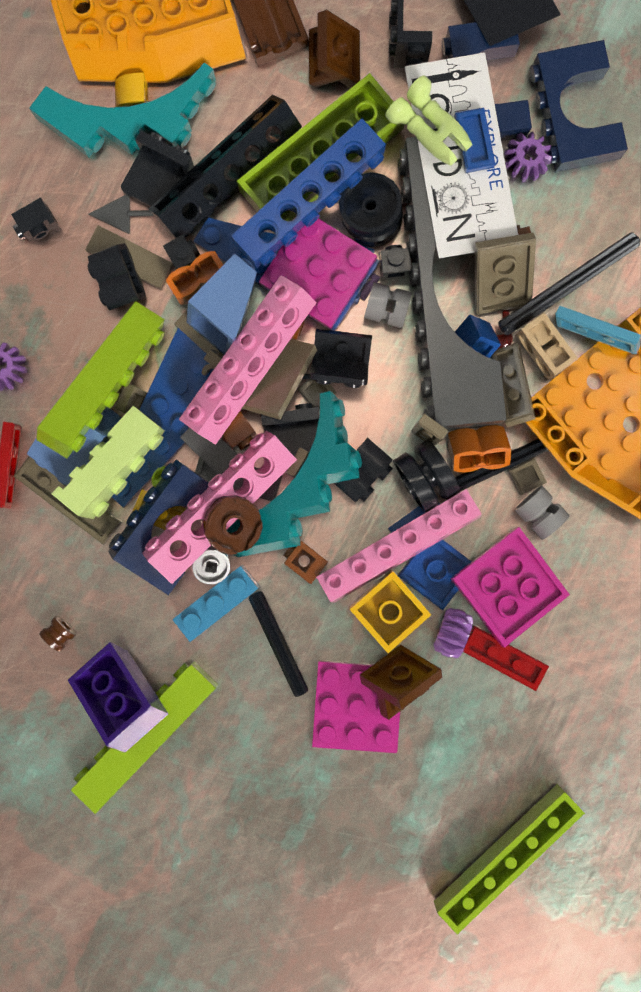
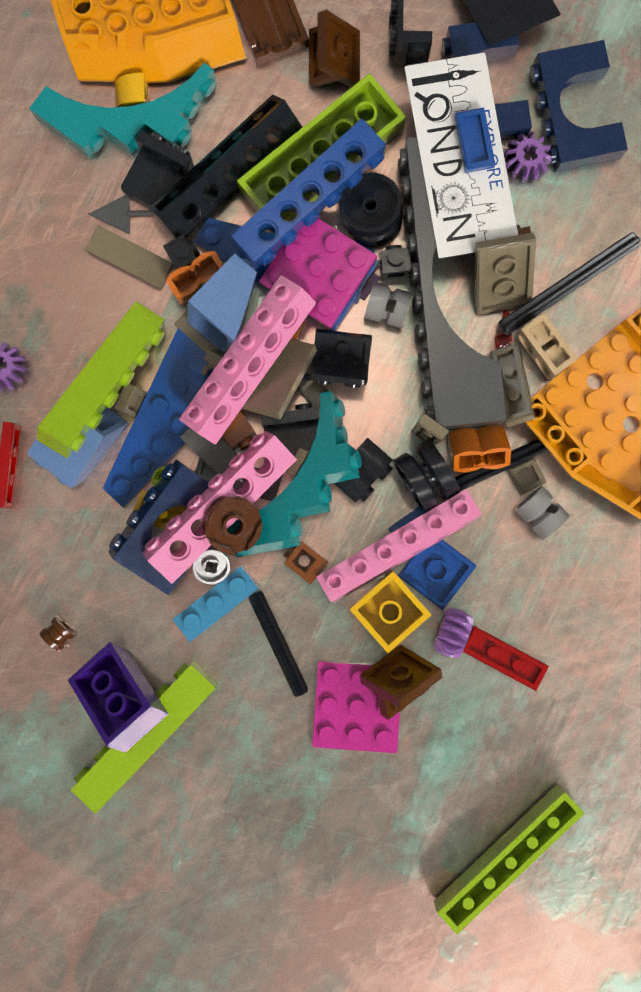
(34, 221): black brick -> none
(44, 483): dark tan tile -> none
(110, 465): yellowish green wedge -> none
(116, 276): black brick -> none
(402, 113): yellowish green piece -> none
(478, 335): blue panel -> none
(510, 586): dark pink plate -> none
(598, 330): medium azure tile -> none

